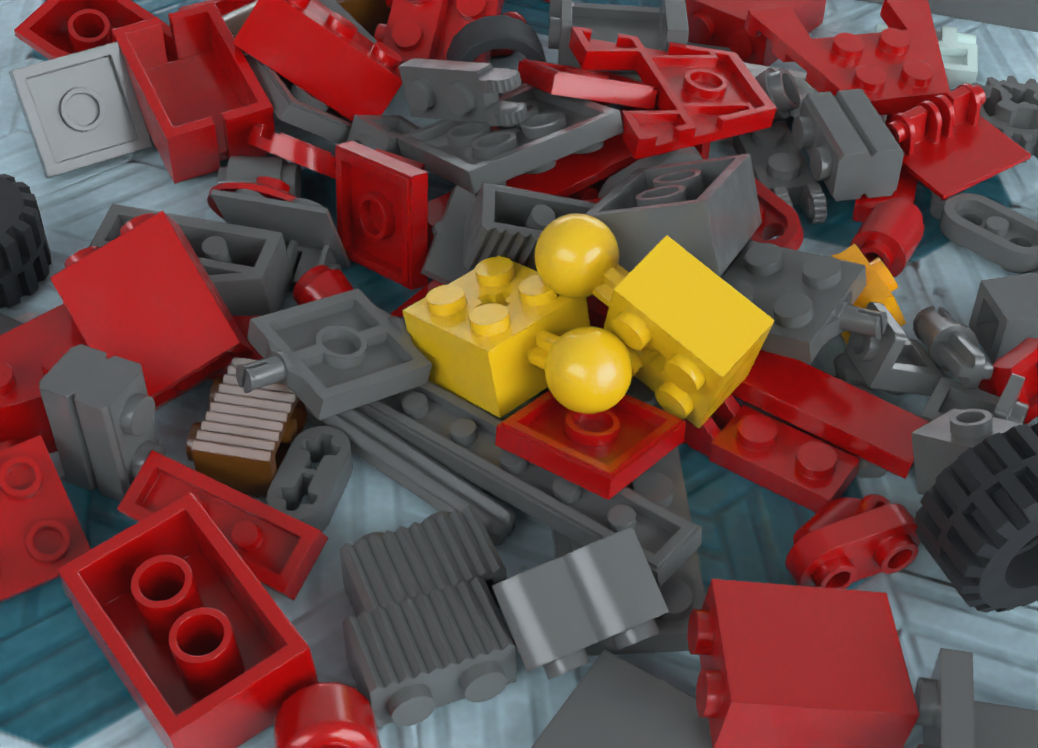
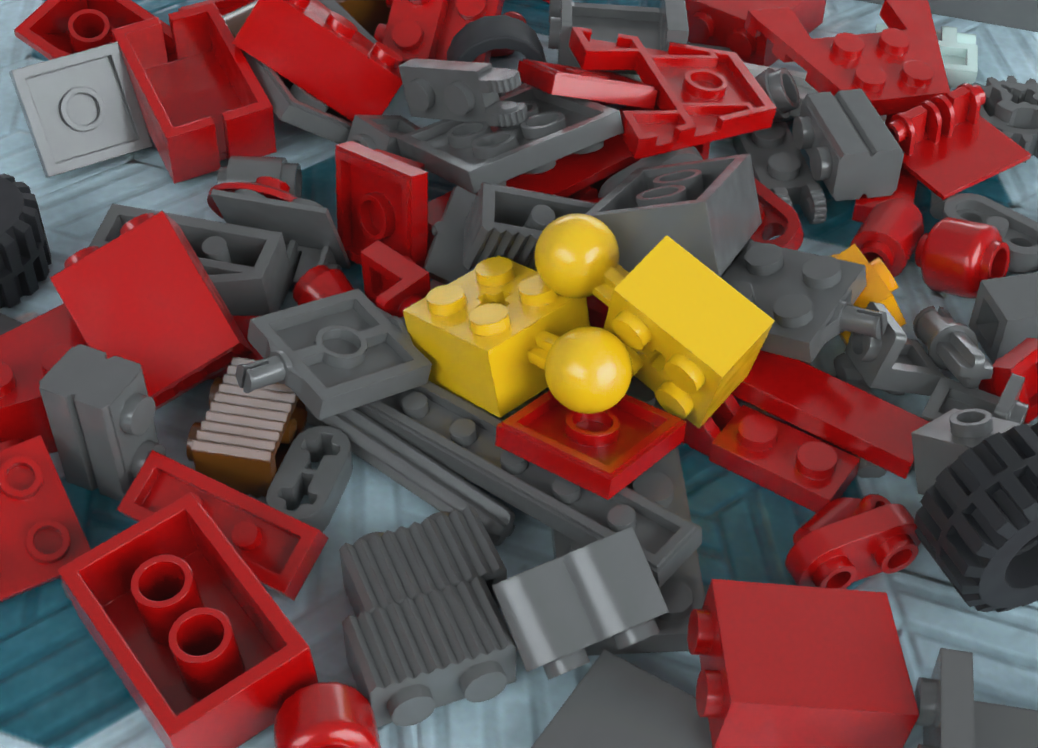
(293, 150): red tile -> none
(392, 279): none -> red bracket
(961, 255): none -> red head

